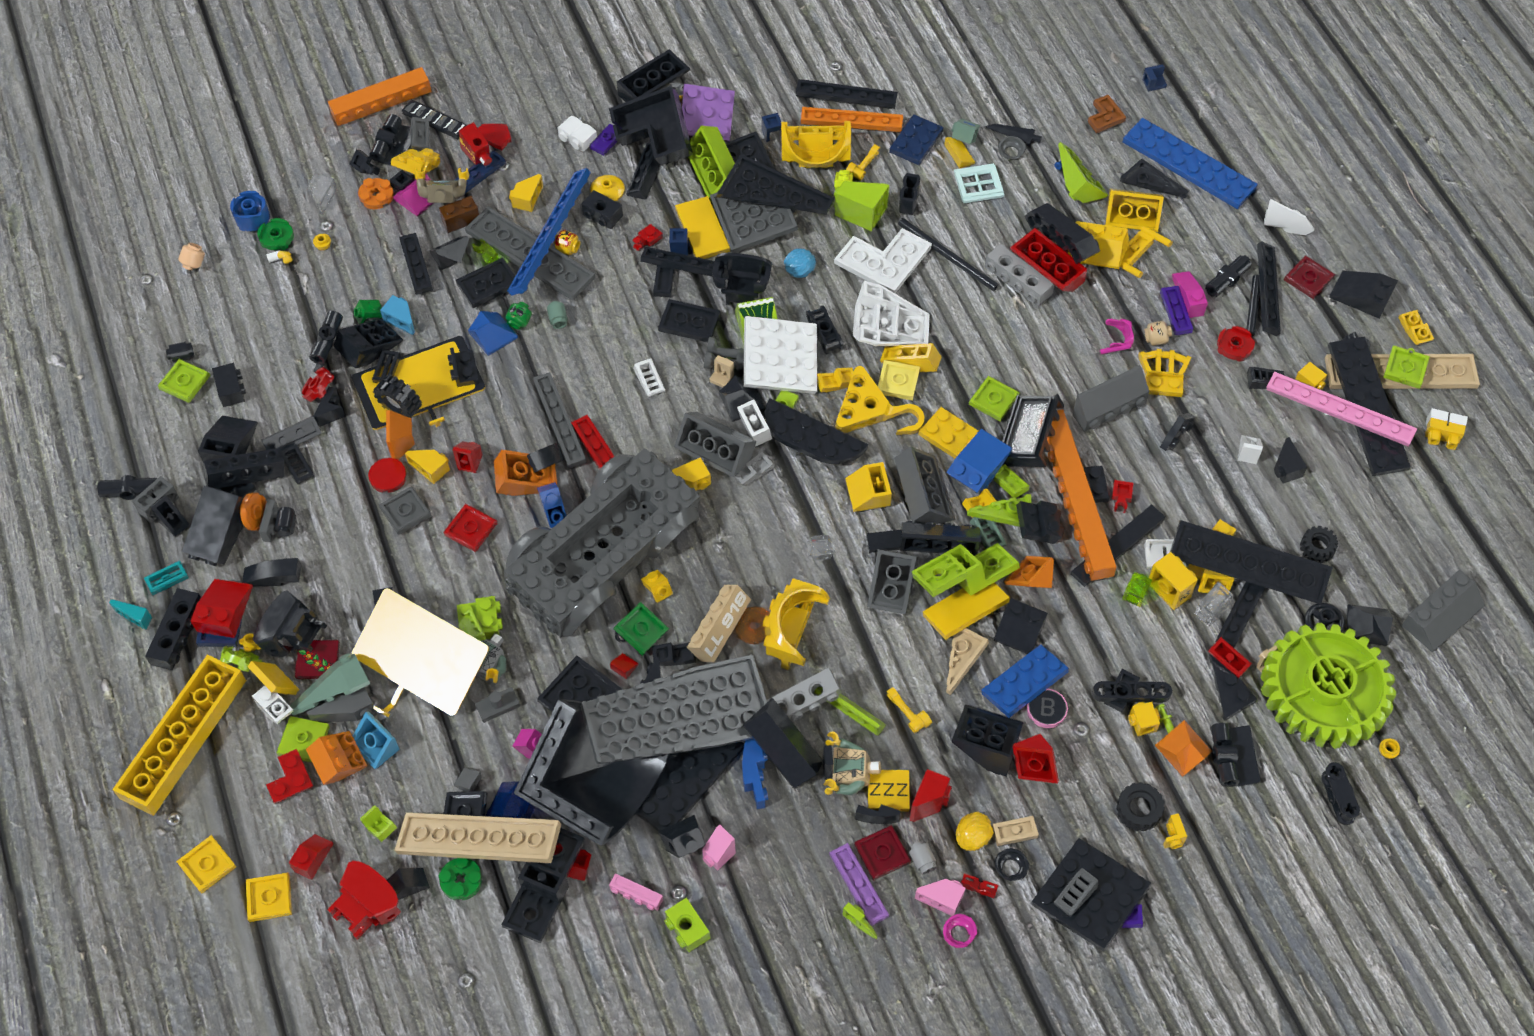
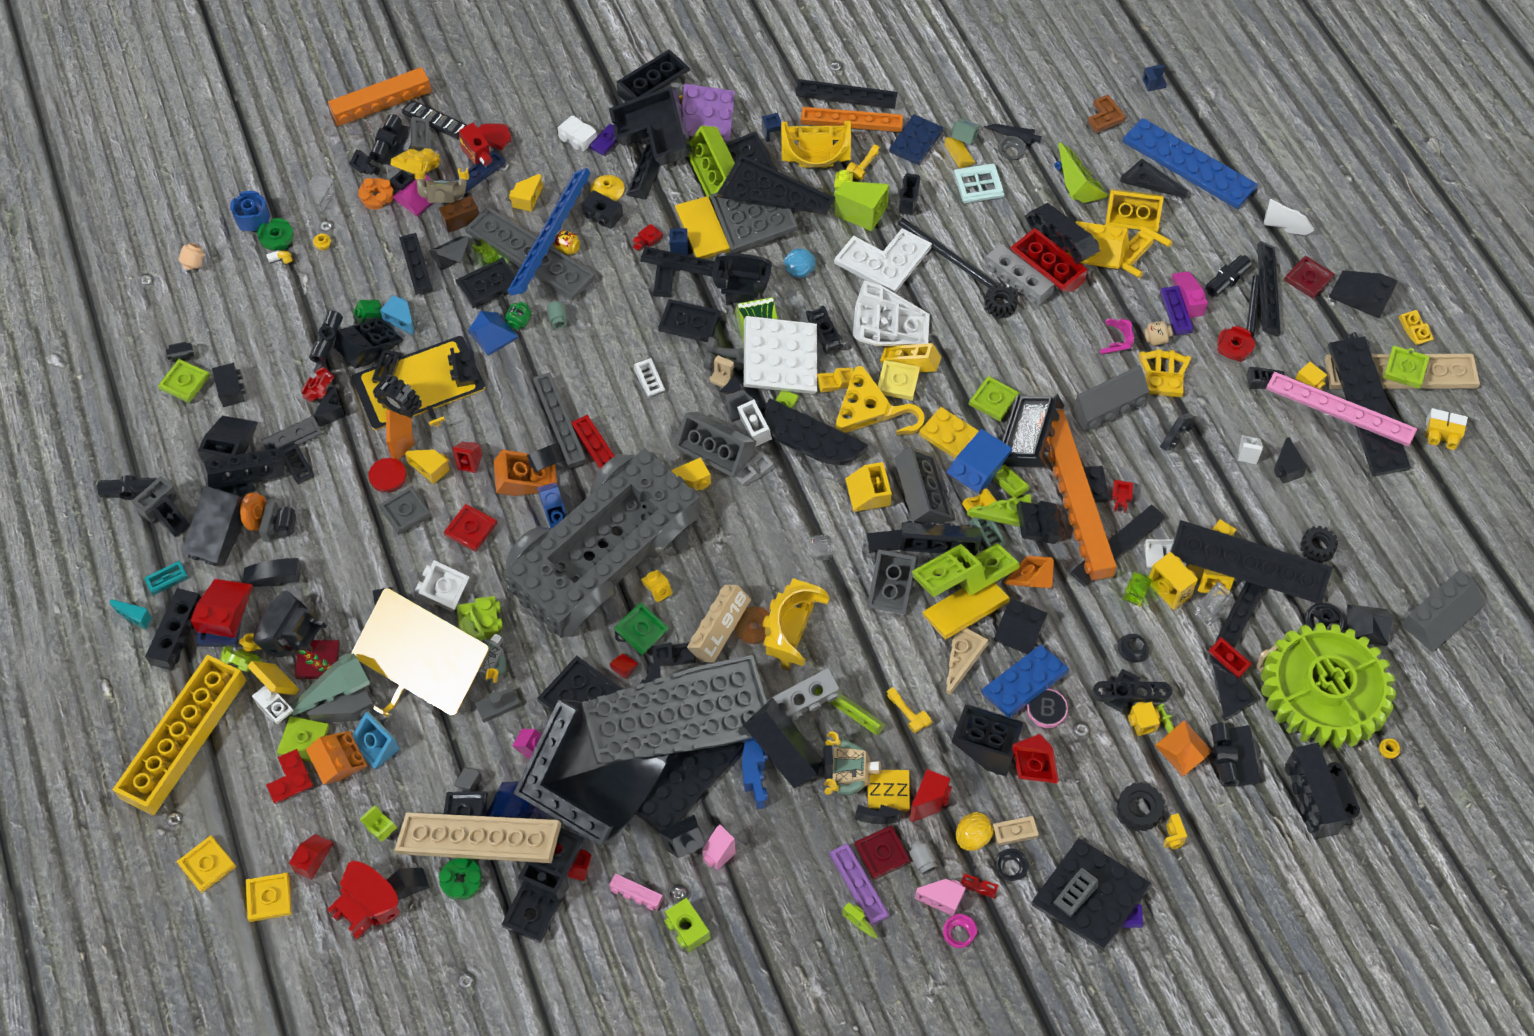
(441, 586): none -> white plate
(1004, 293): none -> black tyre
(1129, 654): none -> black piece
(1316, 791): none -> black brick

